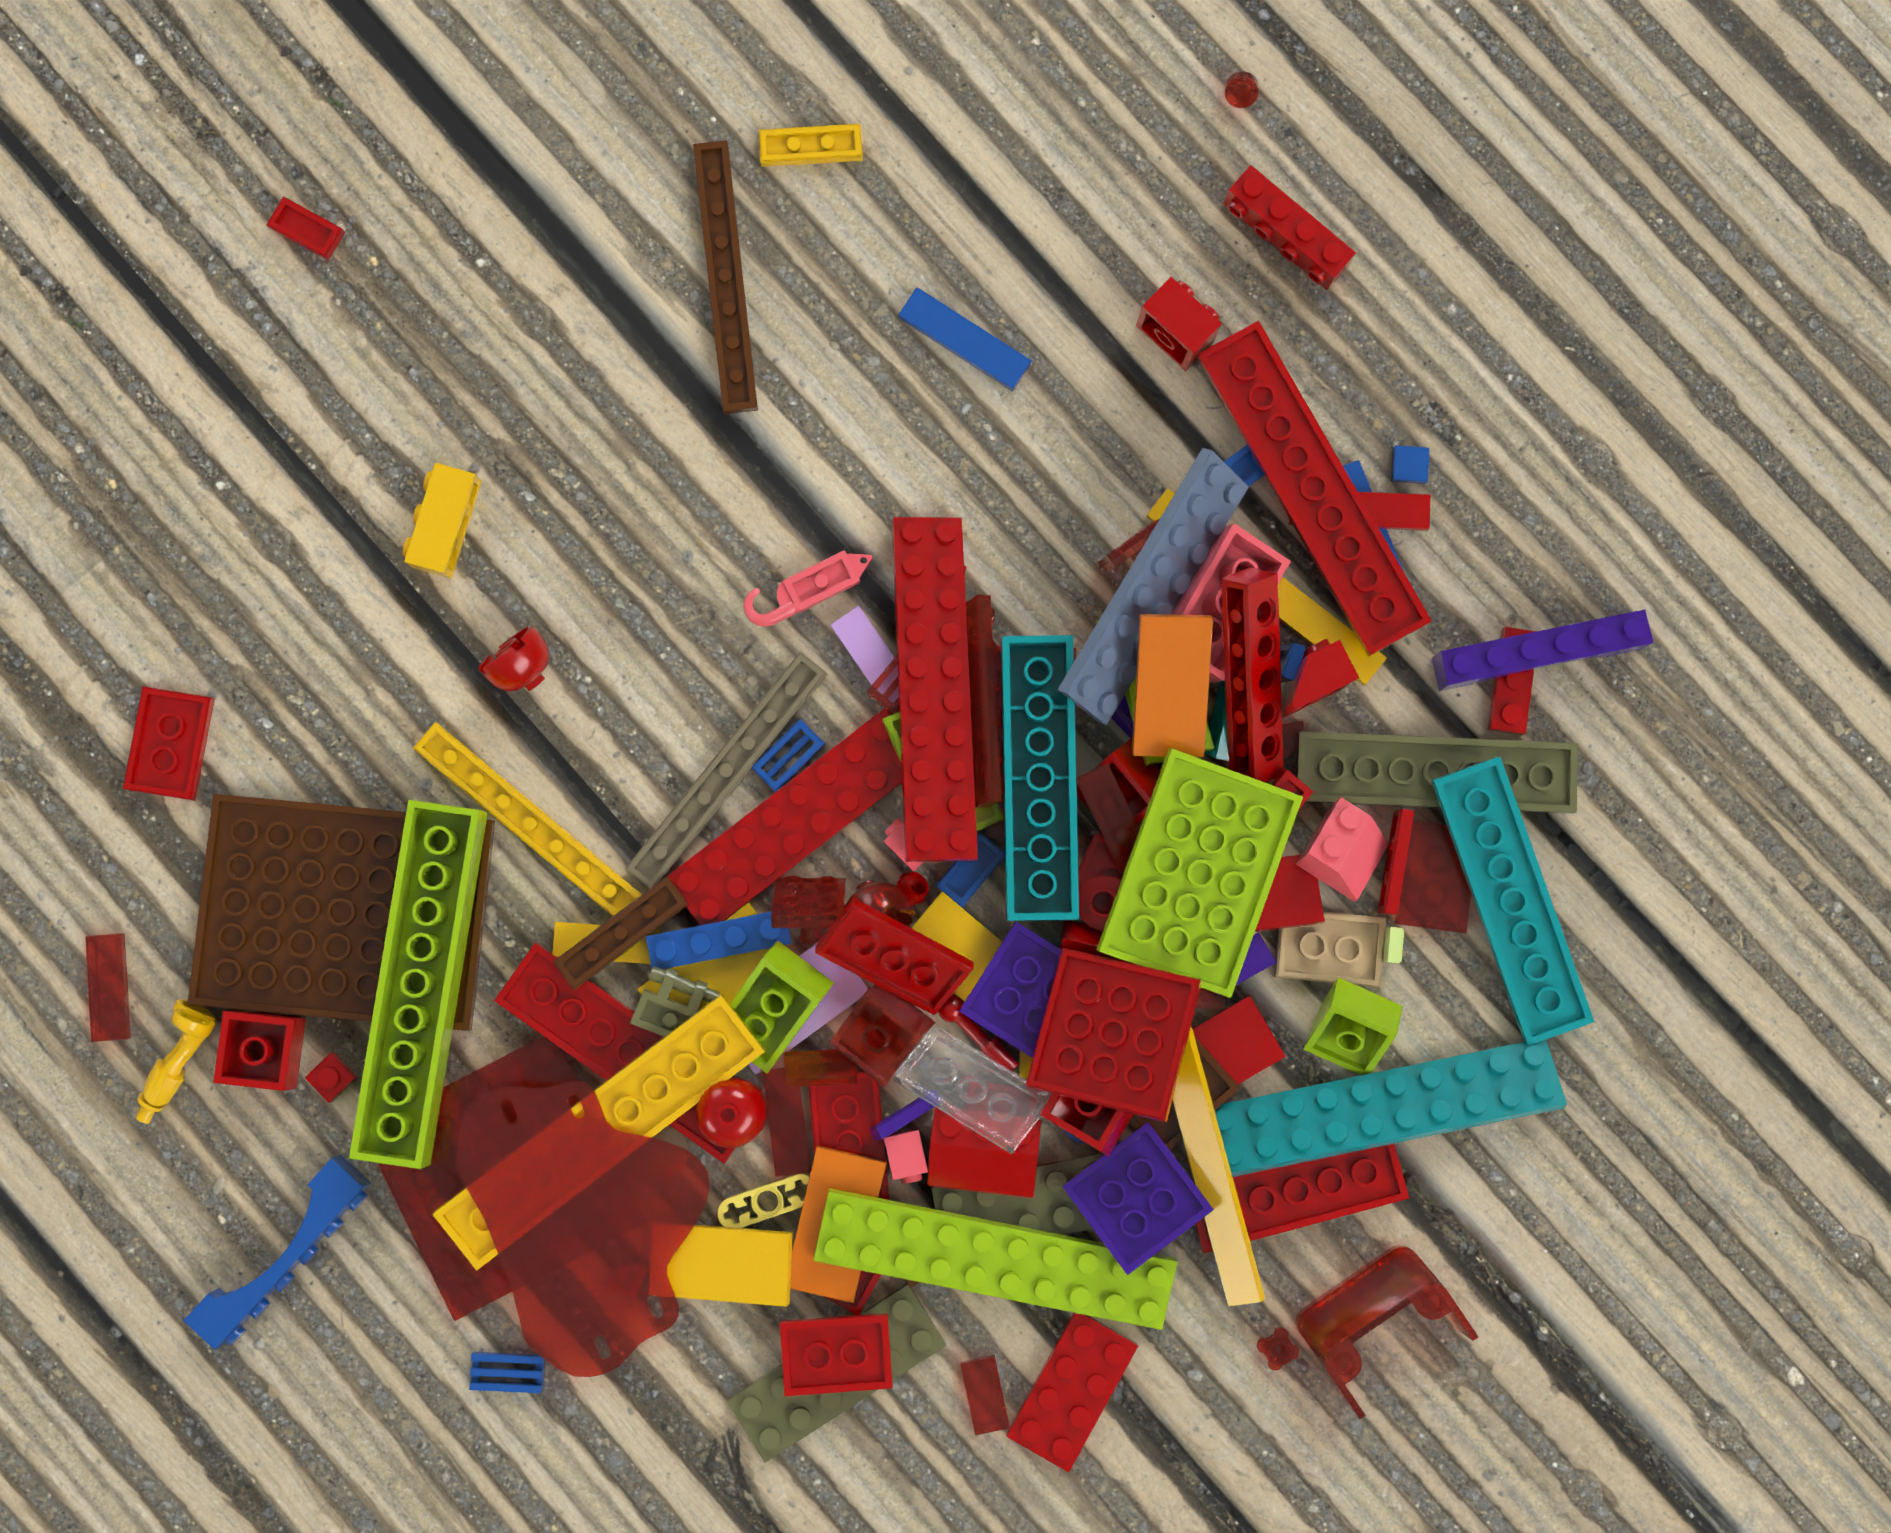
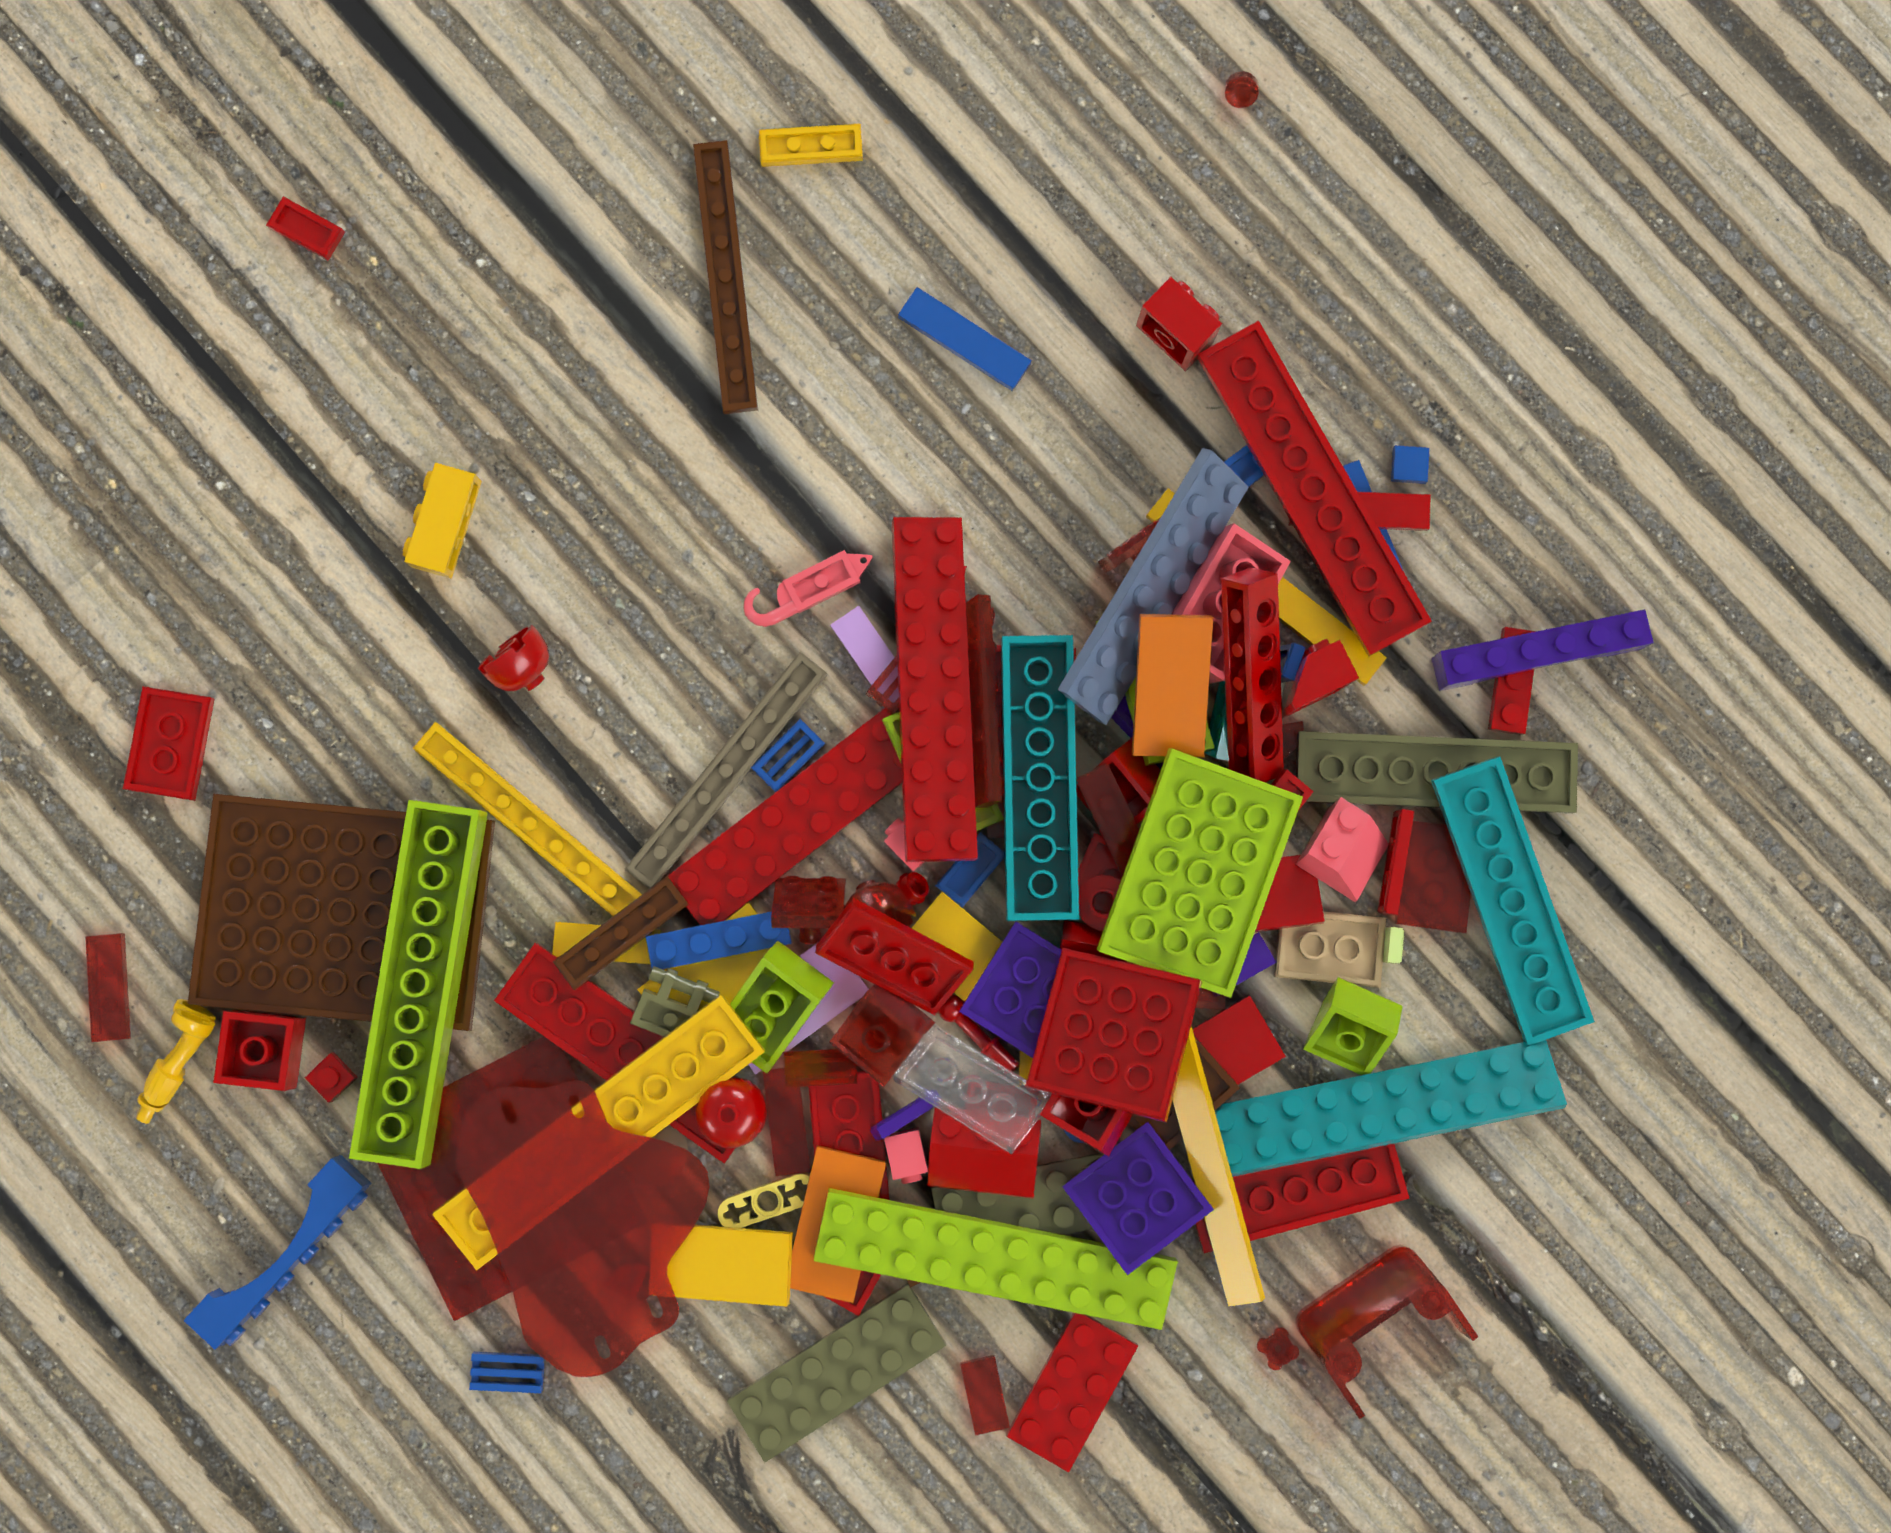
(836, 1354): red plate -> none
(1288, 227): red brick -> none

